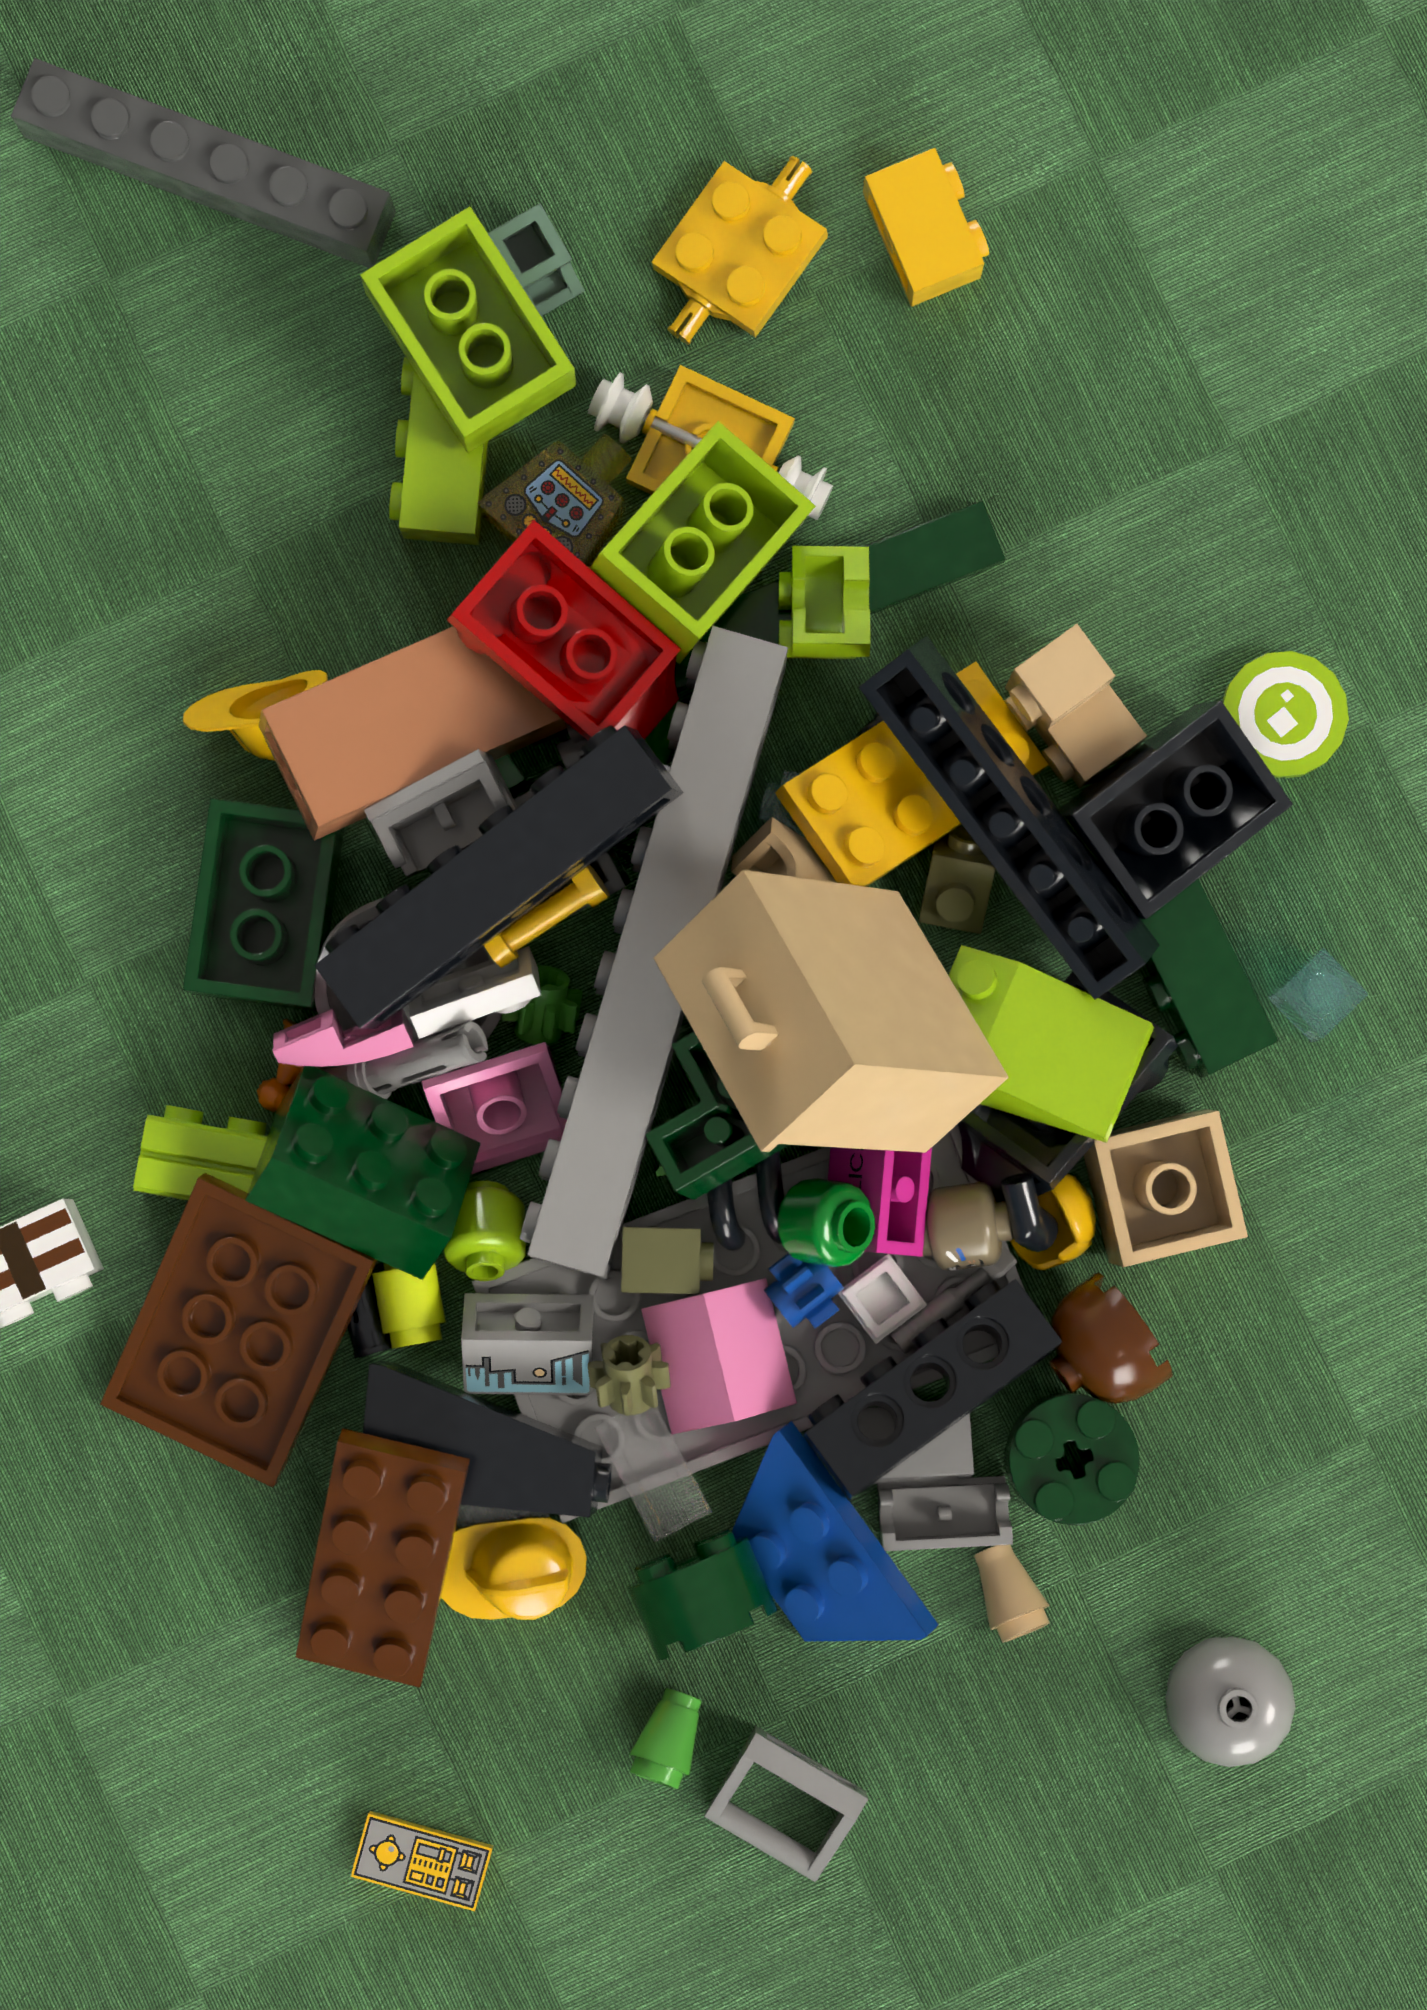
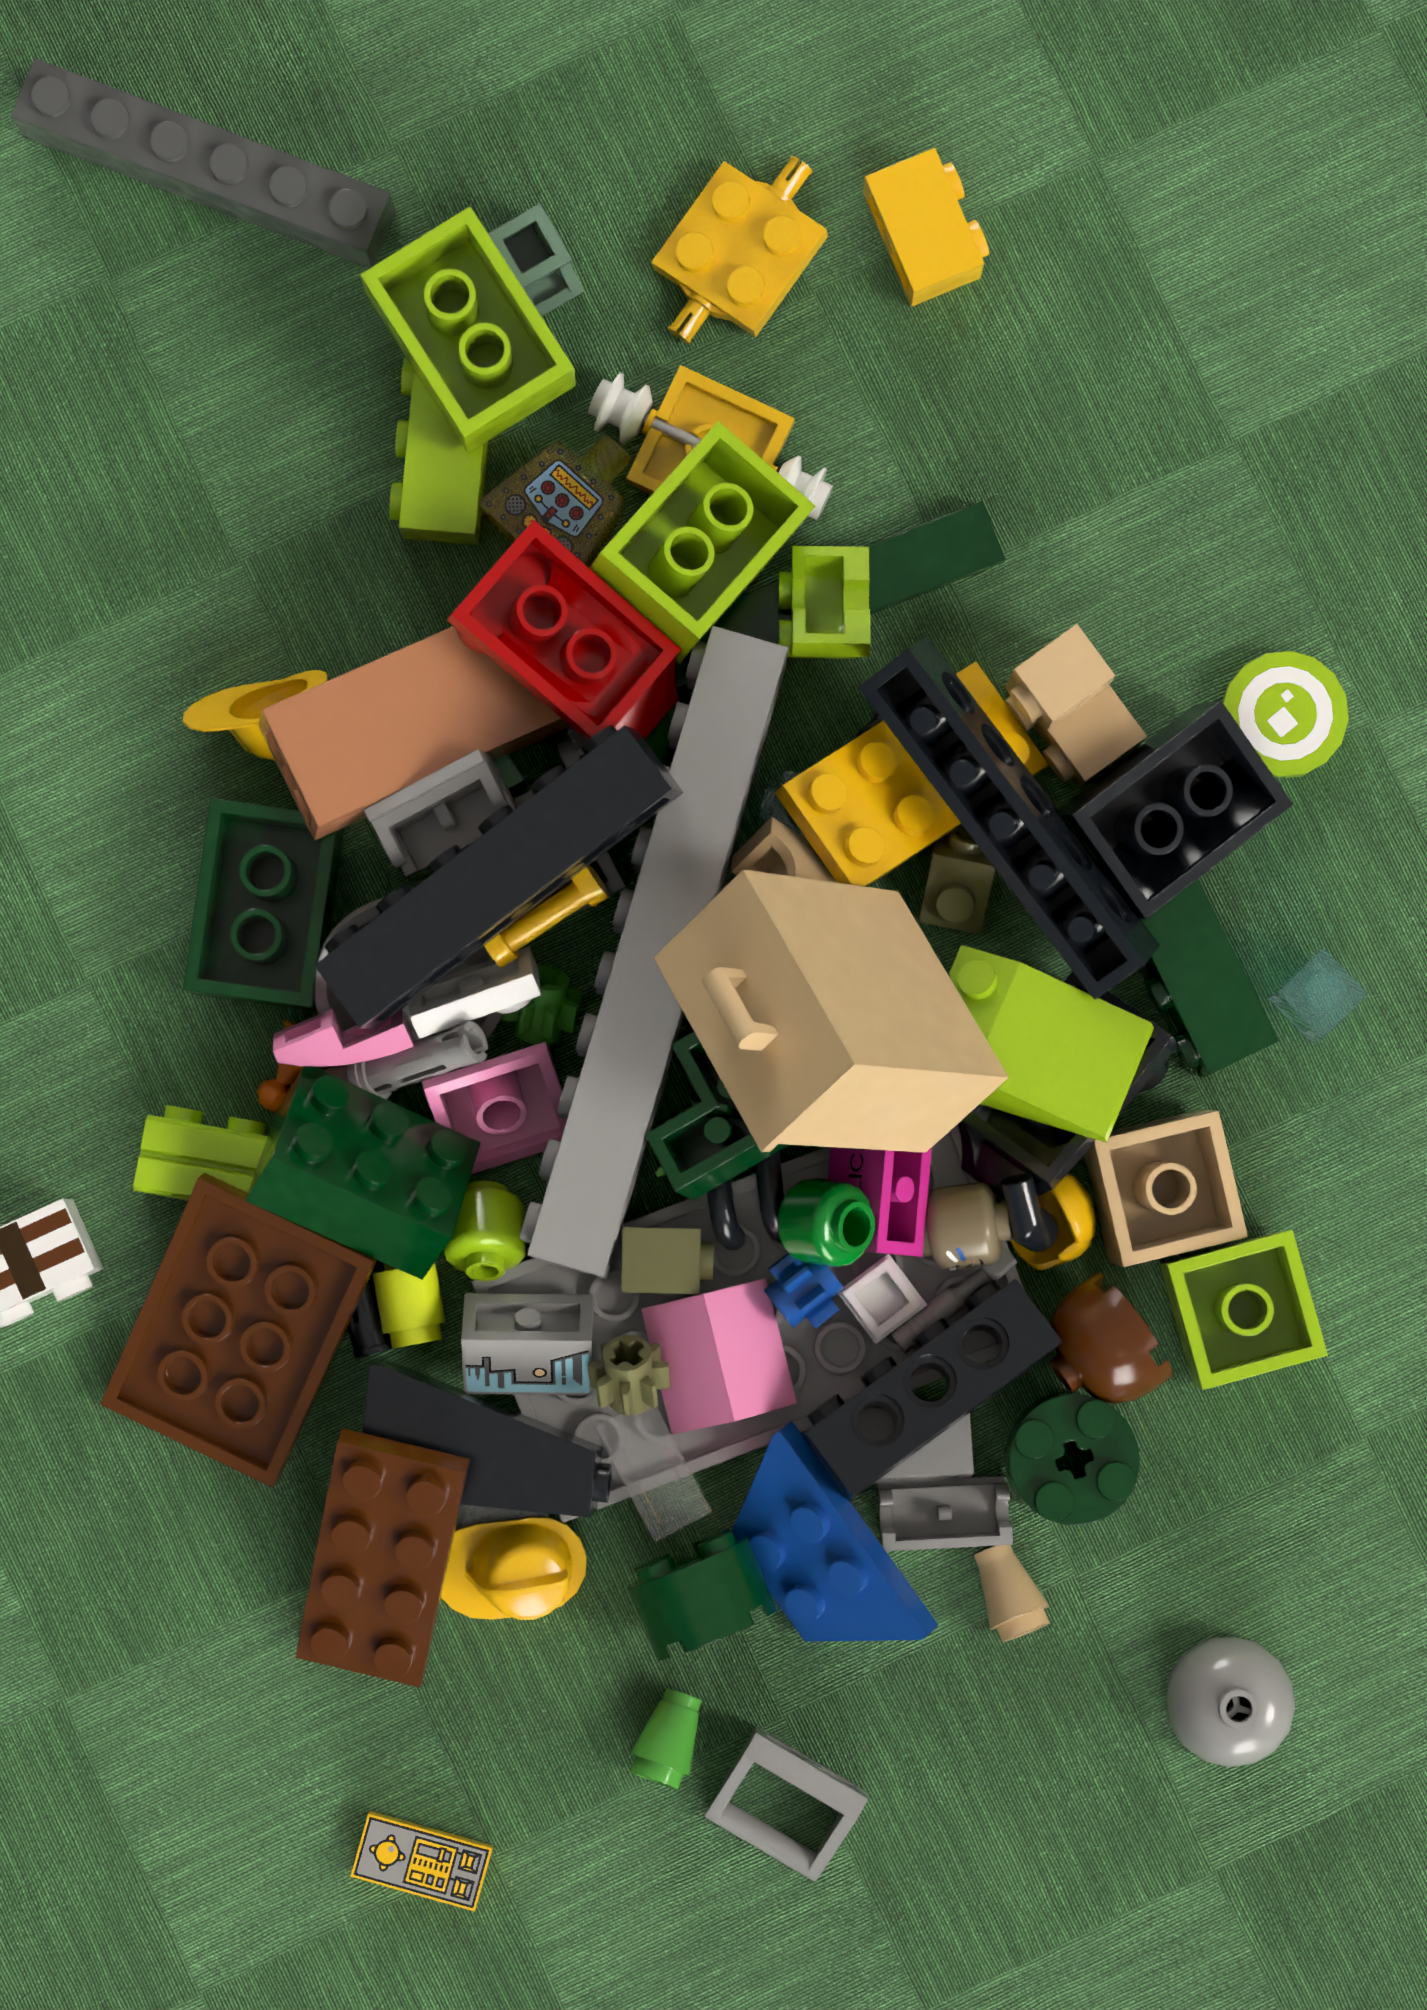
(1243, 1309): none -> lime brick

